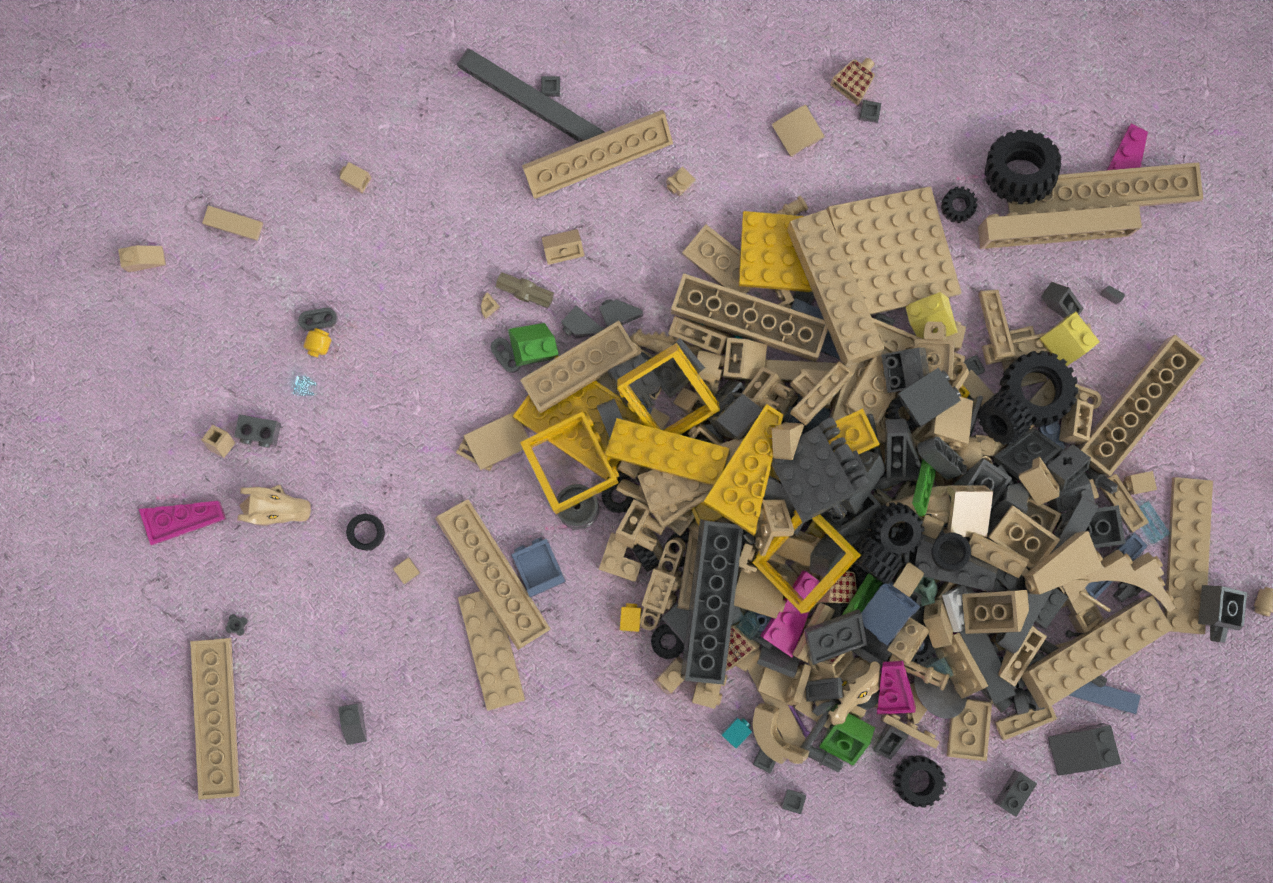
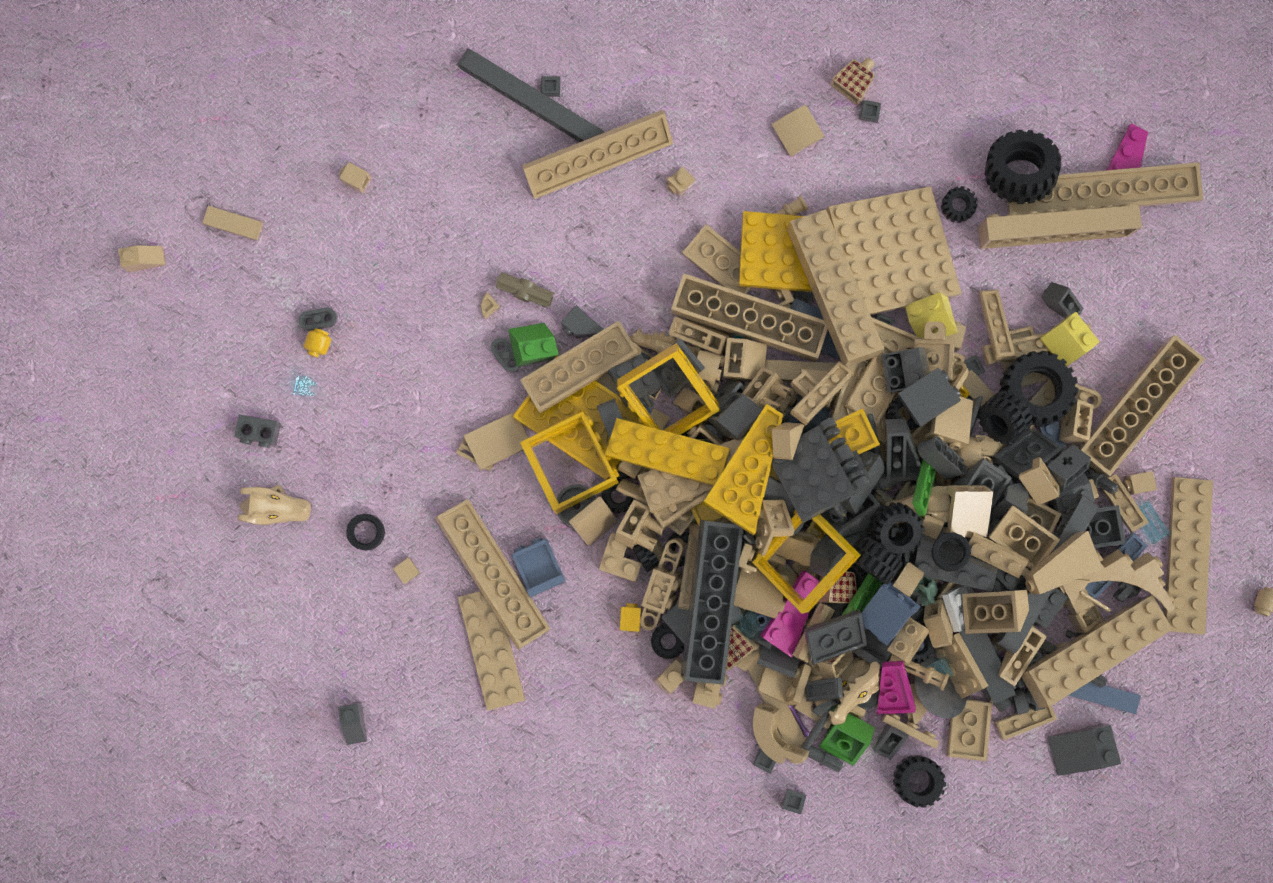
(173, 521): dark pink wing -> none
(215, 719): tan plate -> none
(218, 441): tan brick -> none
(231, 628): dark grey plate -> none
(563, 246): tan panel -> none
(593, 521): none -> tan tile
(619, 311): dark grey slope -> none
(737, 732): teal brick -> none
(1015, 793): dark grey brick -> none
(1112, 294): dark grey tile -> none
(1221, 610): dark grey hinge -> none

